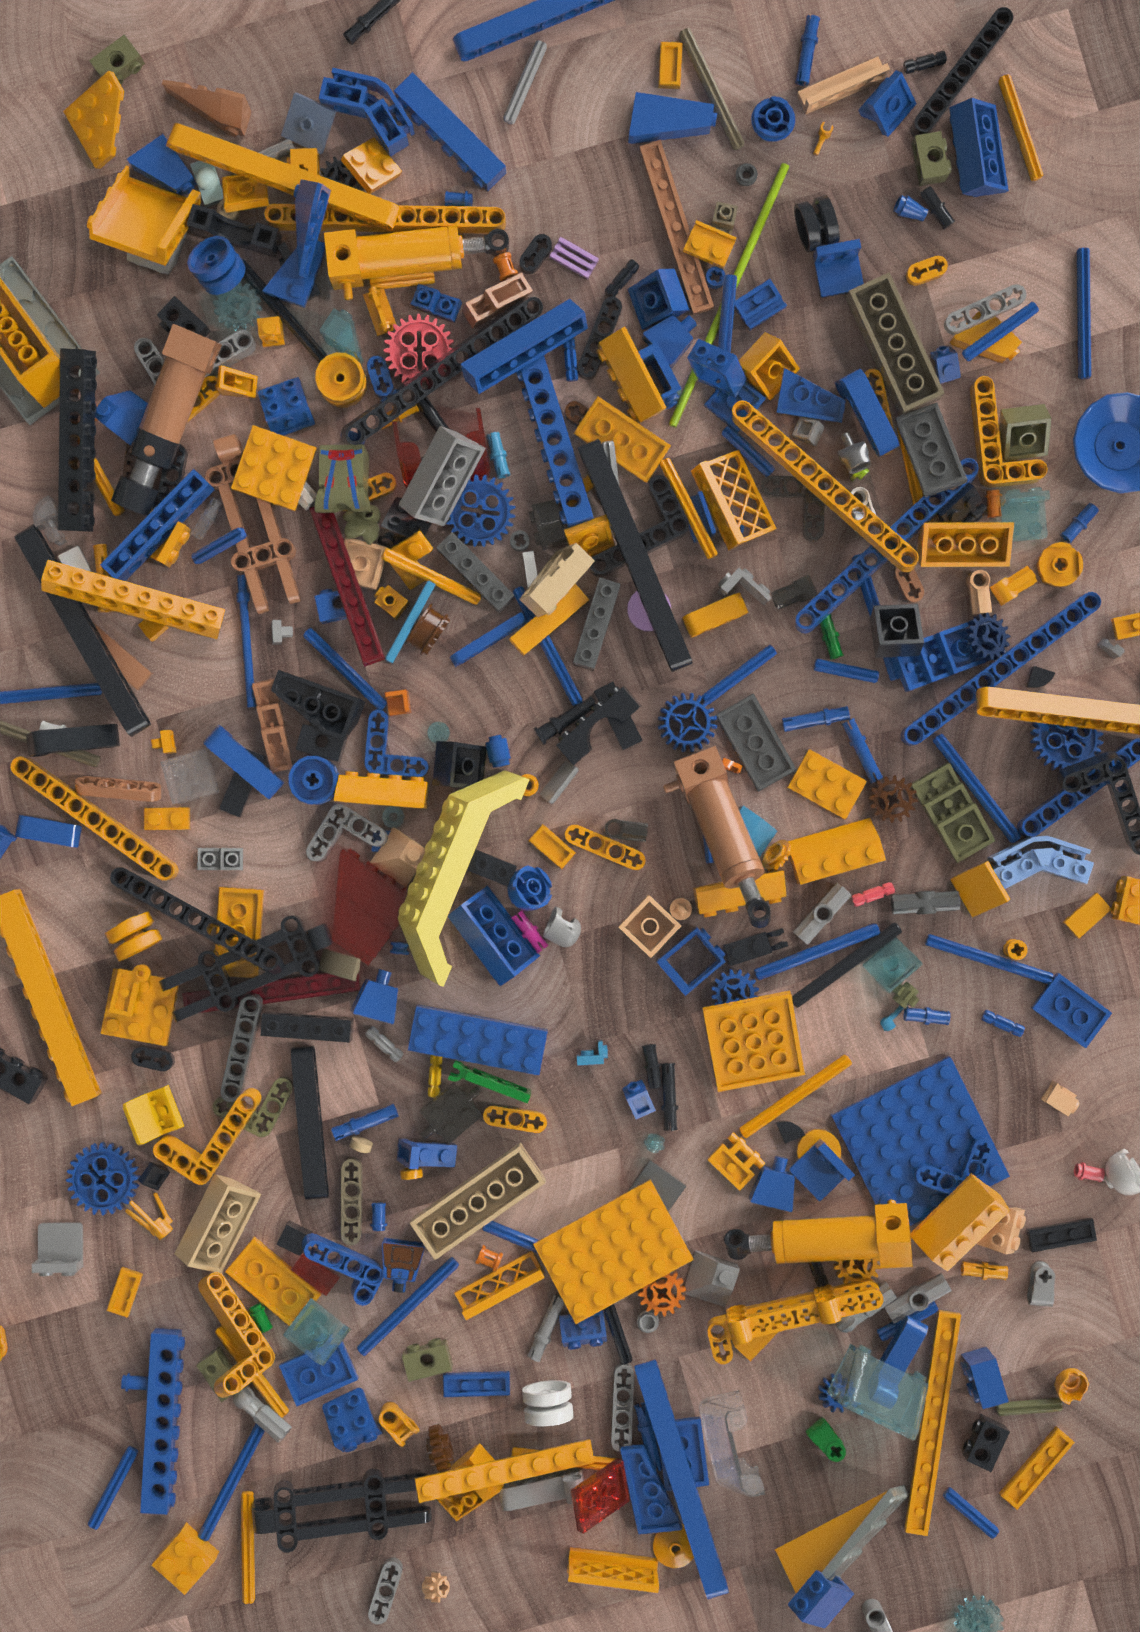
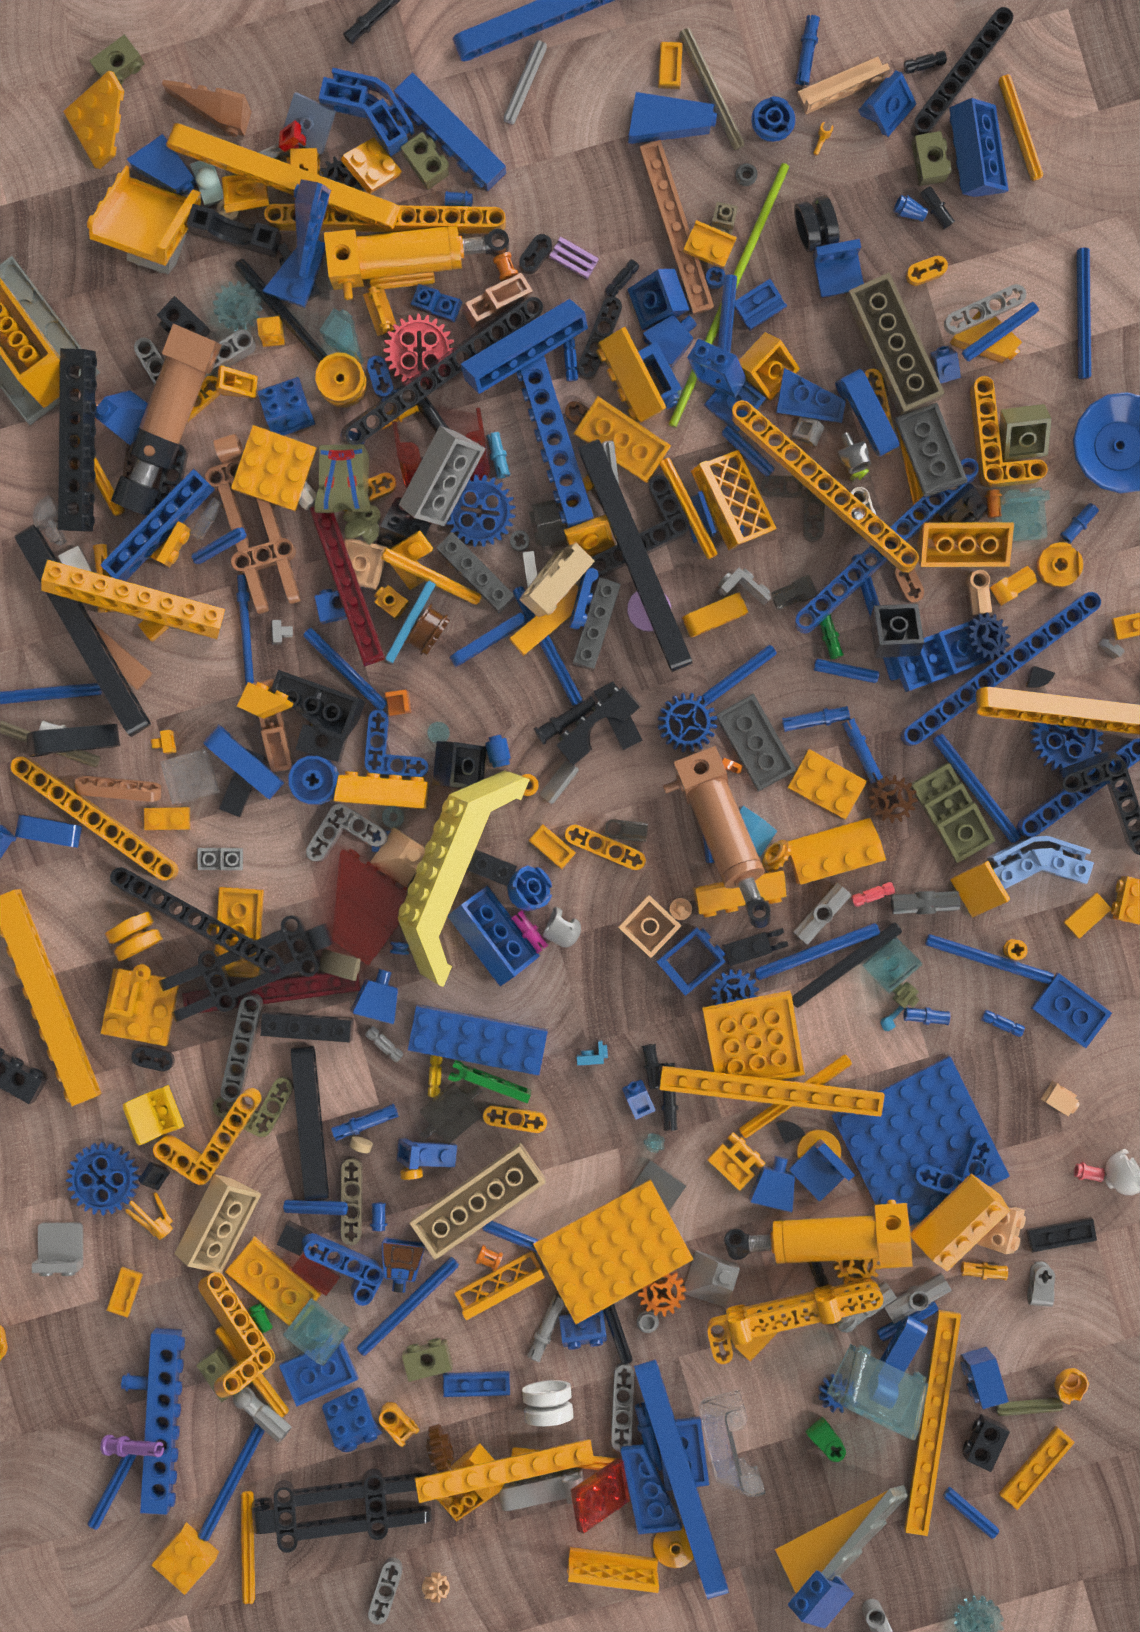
(124, 1445): none -> medium lavender pin
(216, 265): blue wheel -> none
(261, 702): none -> light orange slope
(291, 136): none -> red tile
(315, 1207): none -> blue axle
(421, 162): none -> olive brick
(583, 598): none -> blue plate
(771, 1091): none -> light orange plate

